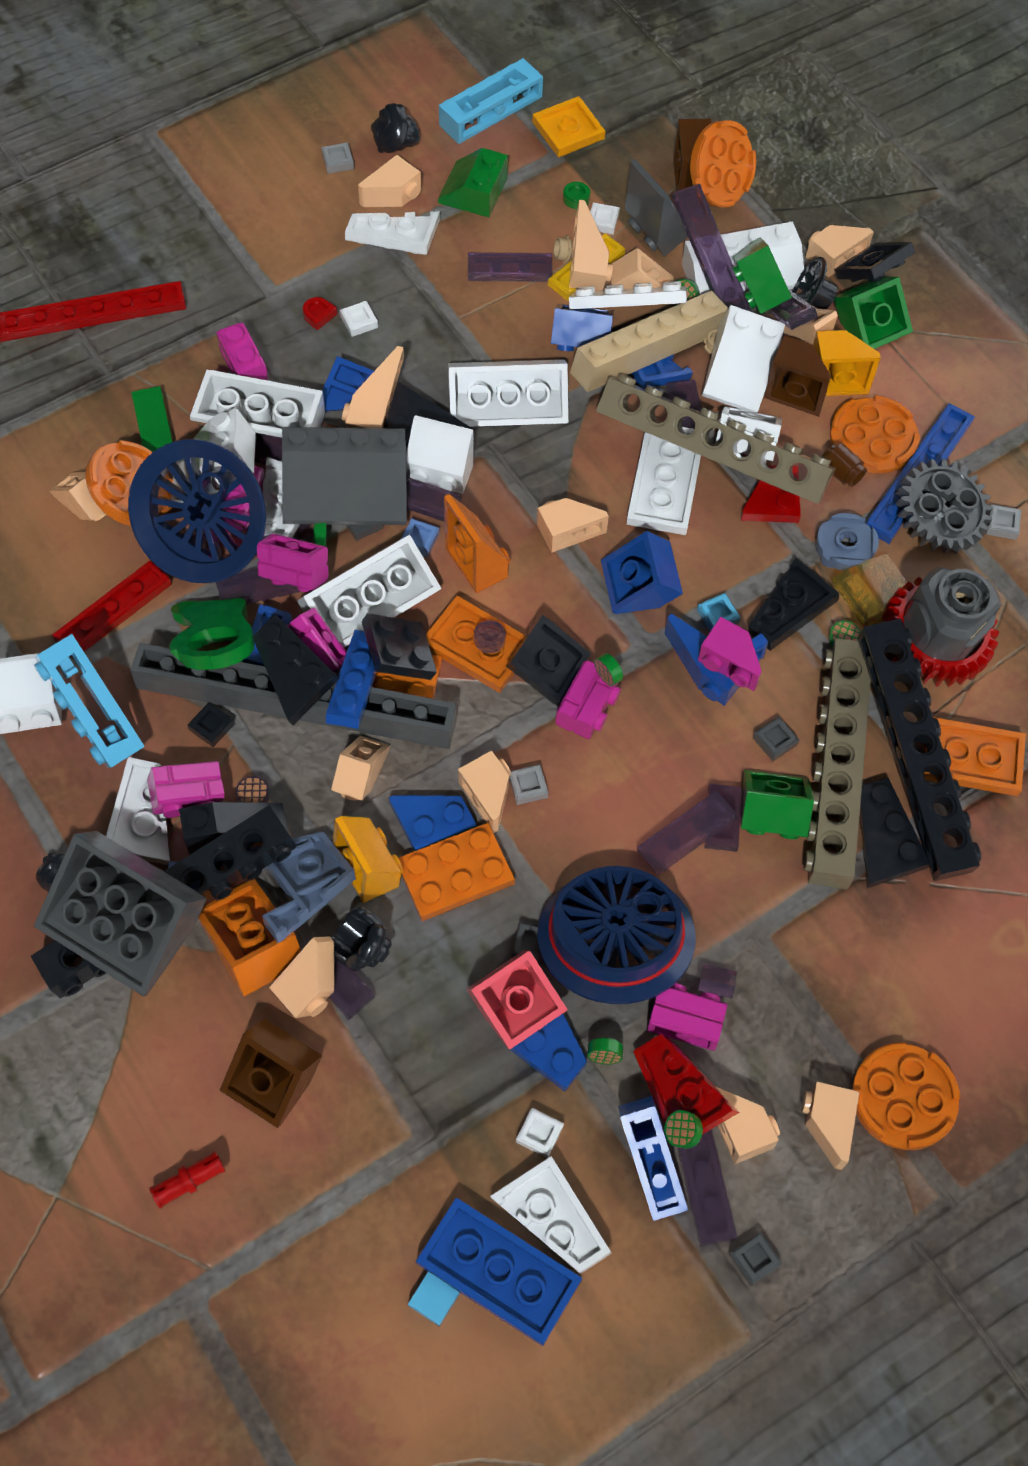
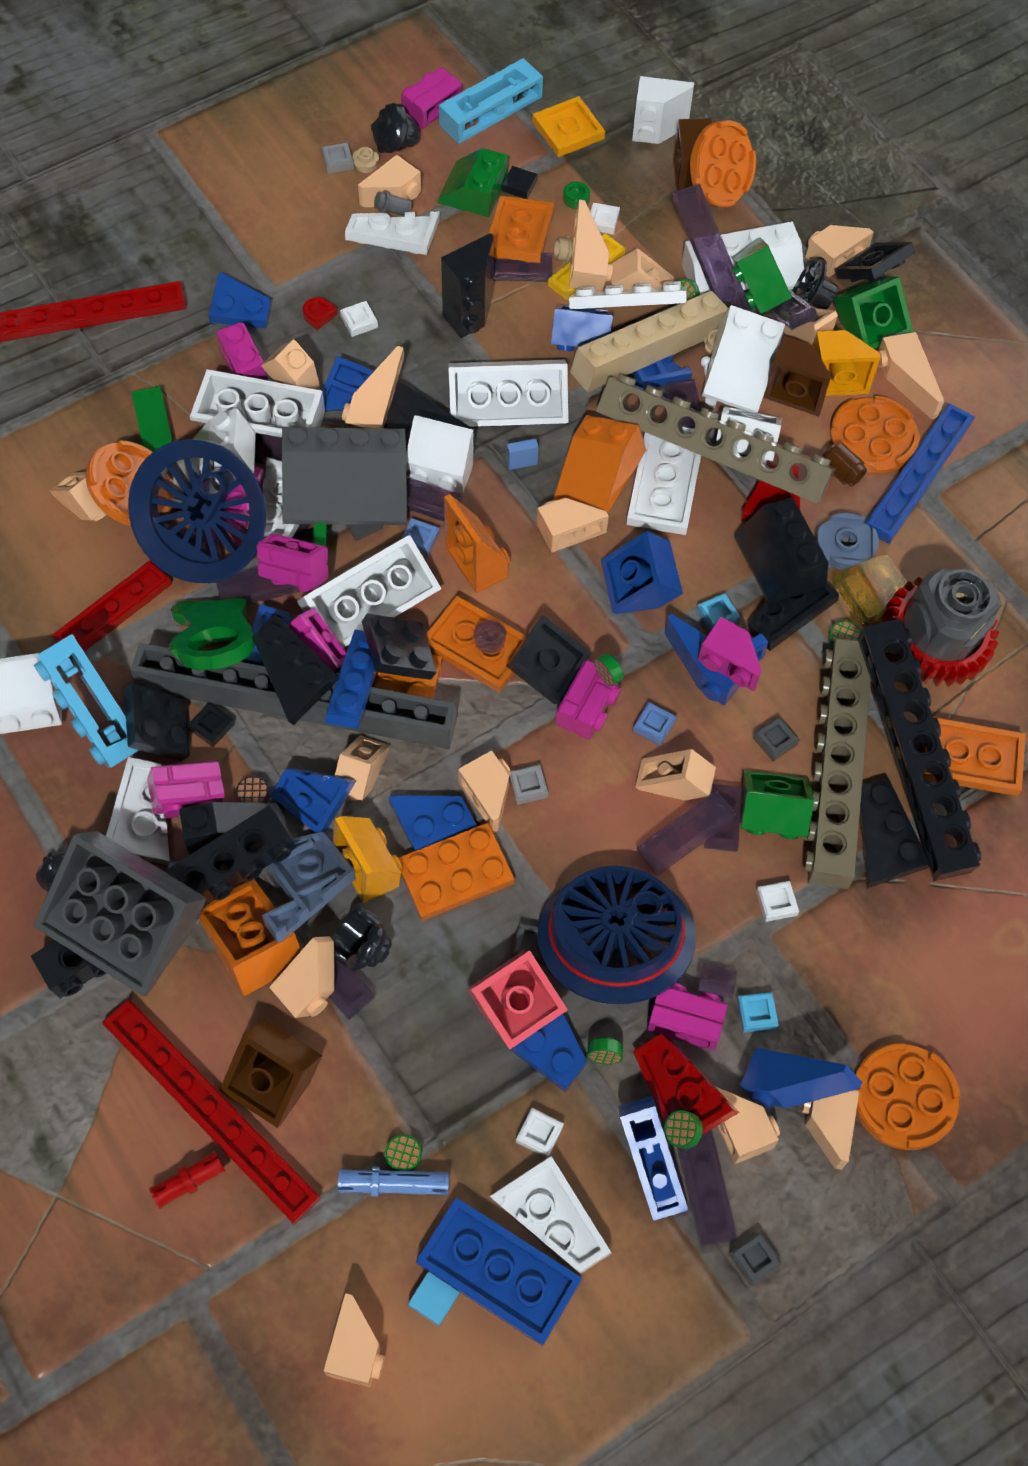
(156, 722): none -> black plate
(212, 1112): none -> red tile
(238, 303): none -> blue wing
(292, 366): none -> light nougat slope
(312, 796): none -> blue wing
(354, 1347): none -> light nougat slope
(365, 159): none -> tan plate
(394, 204): none -> dark grey pin
(396, 1182): none -> medium blue pin
(403, 1153): none -> tile
(424, 97): none -> dark pink brick
(468, 285): none -> black slope
(519, 182): none -> black tile
(521, 228): none -> orange plate
(522, 454): none -> medium blue tile
(600, 462): none -> orange slope
(652, 212): dark grey slope -> none
(654, 723): none -> medium blue tile
(659, 108): none -> white slope
(676, 775): none -> light nougat slope
(705, 361): none -> white hinge
(757, 1012): none -> medium azure tile
(777, 901): none -> white tile
(782, 551): none -> black slope
(794, 1080): none -> blue slope
(910, 372): none -> light nougat slope
(947, 519): dark grey gear -> none
(1004, 522): light grey tile -> none

